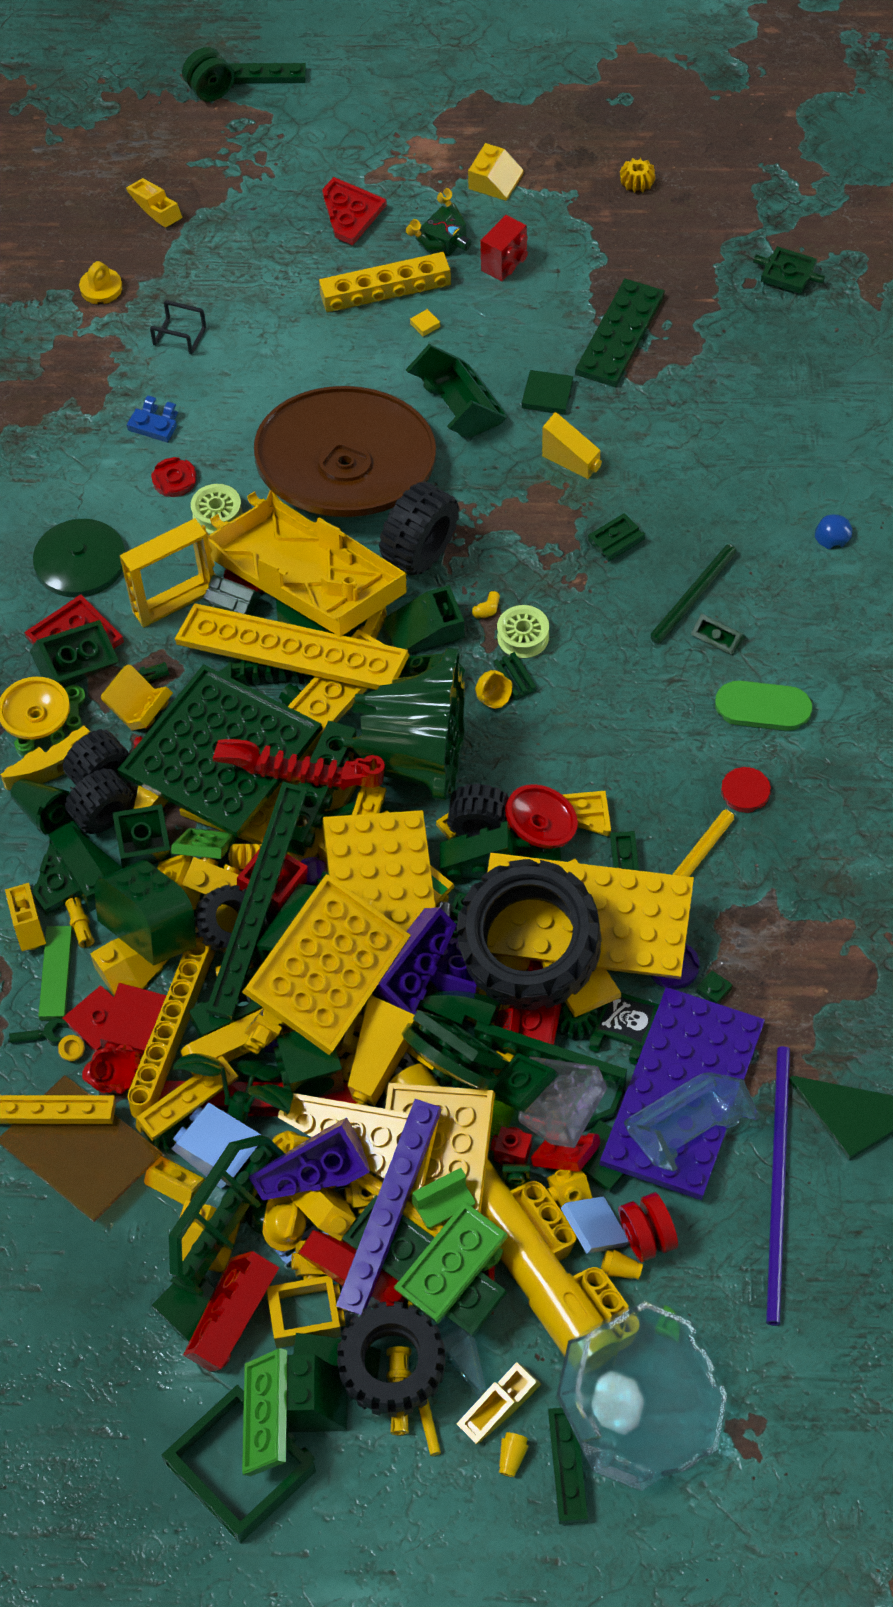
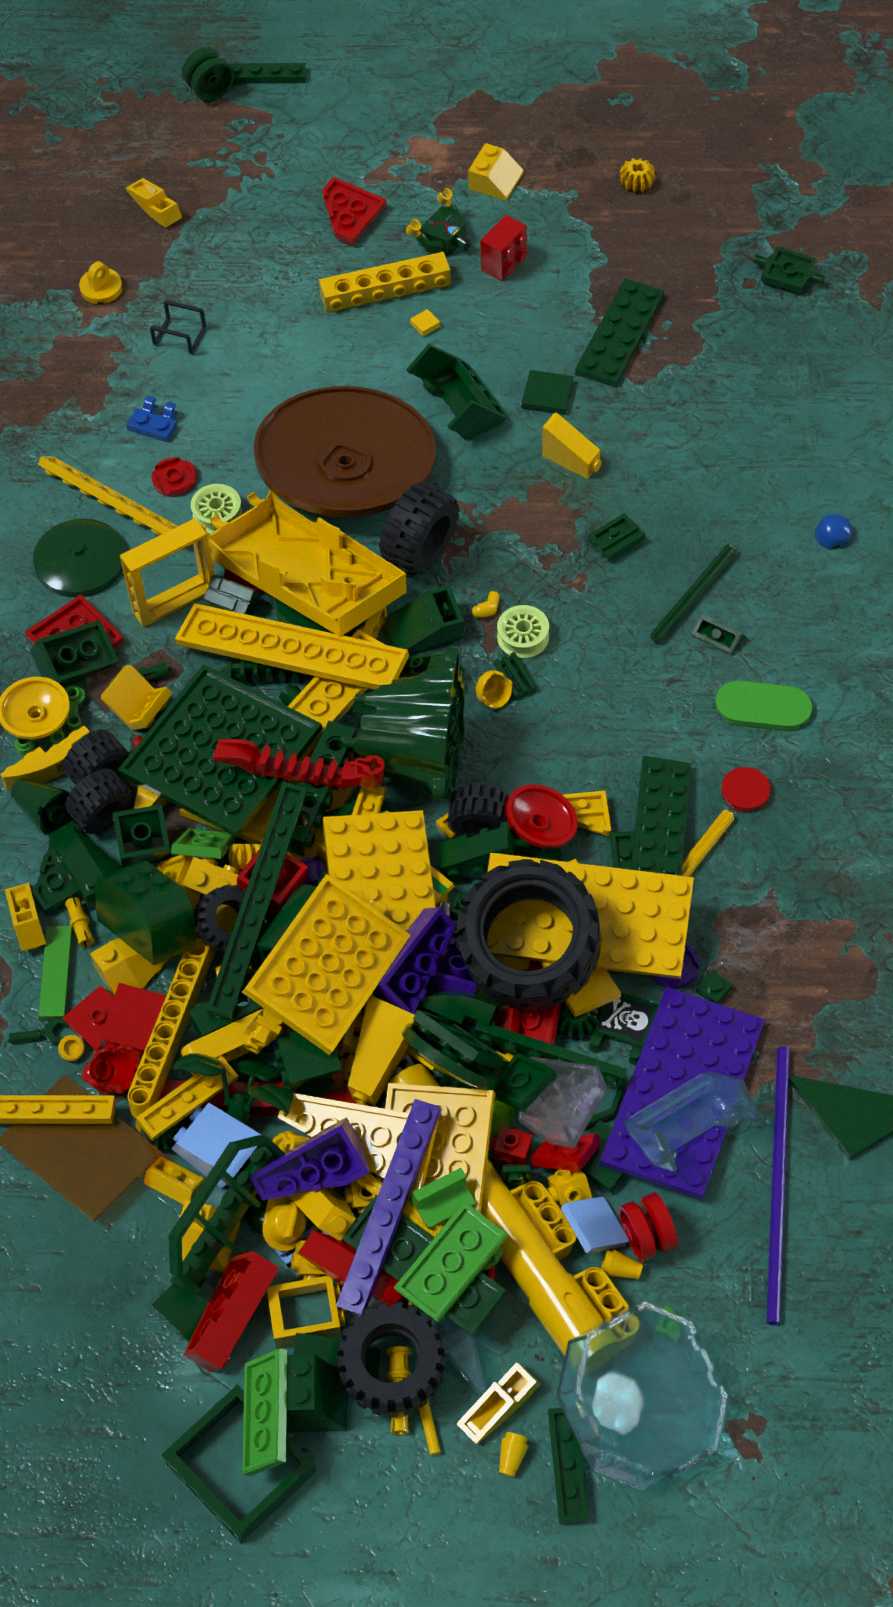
(106, 495): none -> yellow plate
(661, 816): none -> dark green plate

